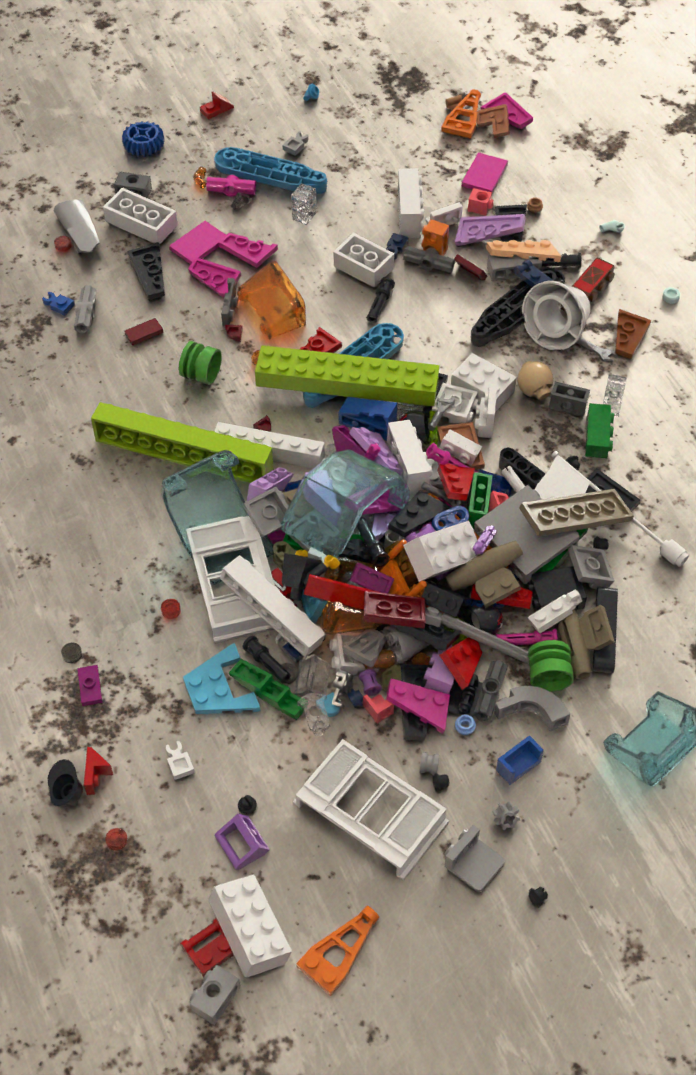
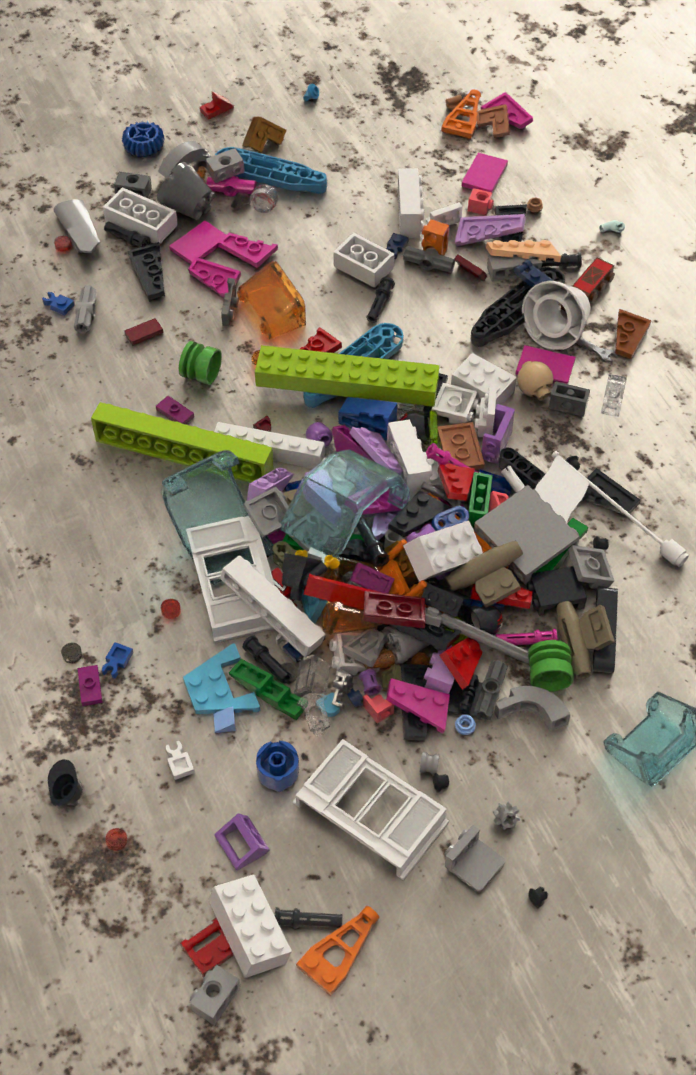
(94, 768): red slope -> none
(117, 657): none -> blue plate
(132, 237): none -> black pin
(174, 410): none -> magenta plate
(185, 152): none -> light grey arch
(186, 192): none -> dark grey cone
(224, 720): none -> light blue slope
(225, 165): none -> light grey brick
(234, 332): dark red tile -> none
(247, 804): black piece -> none
(260, 131): none -> pearl gold panel
(264, 197): none -> clear helmet
(277, 765): none -> blue brick
(295, 145): light grey plate -> none
(295, 922): none -> black pin
(303, 204): clear brick -> none
(319, 432): none -> medium lavender head
(372, 451): dark pink axle -> none
(443, 404): flat silver piece -> none
(460, 447): white bracket -> none
(484, 540): medium lavender axle -> none
(503, 428): none -> medium lavender panel
(519, 760): blue panel -> none
(555, 611): white hinge -> none
(560, 364): none -> dark pink tile
(576, 512): dark tan plate -> none
(599, 431): green brick -> none
(671, 295): light aqua tile -> none

